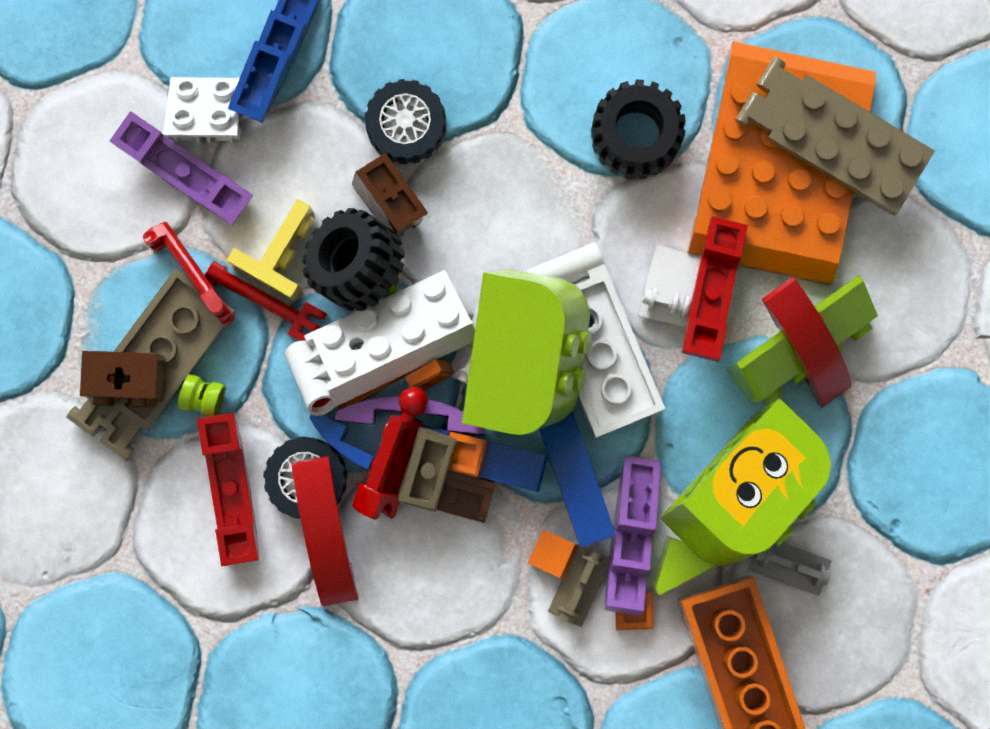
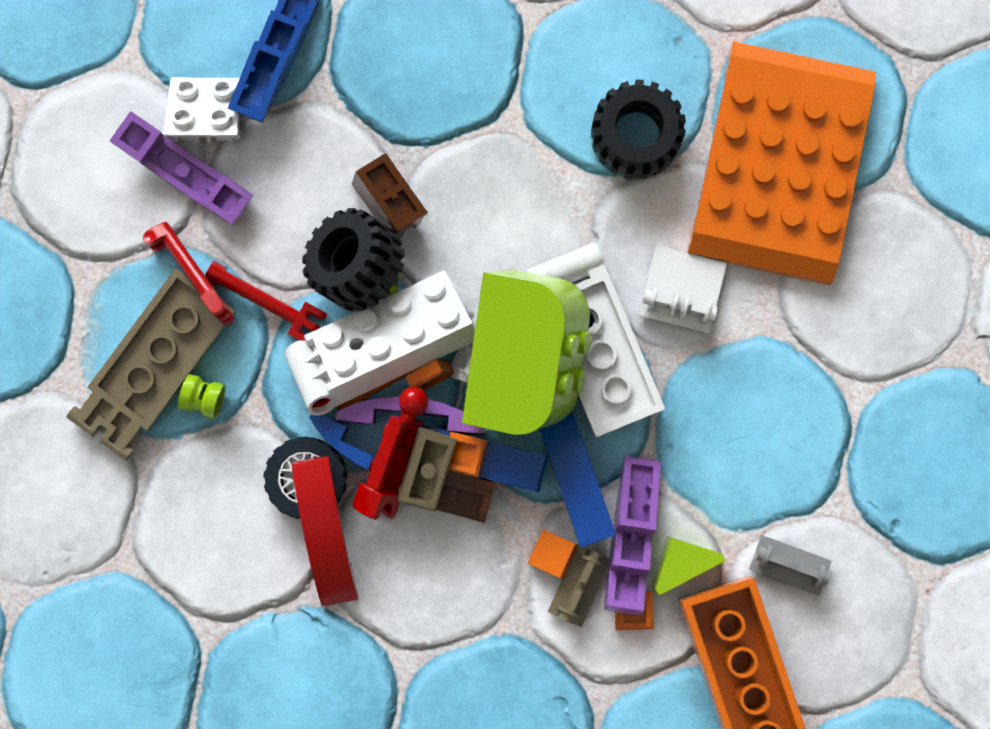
(100, 373): reddish brown brick -> none
(229, 489): red slope -> none
(279, 253): light yellow bracket -> none
(405, 121): black wheel -> none
(713, 289): red slope -> none
(752, 489): lime brick -> none
(774, 361): lime slope -> none
(810, 341): red slope -> none
(836, 137): dark tan hinge -> none

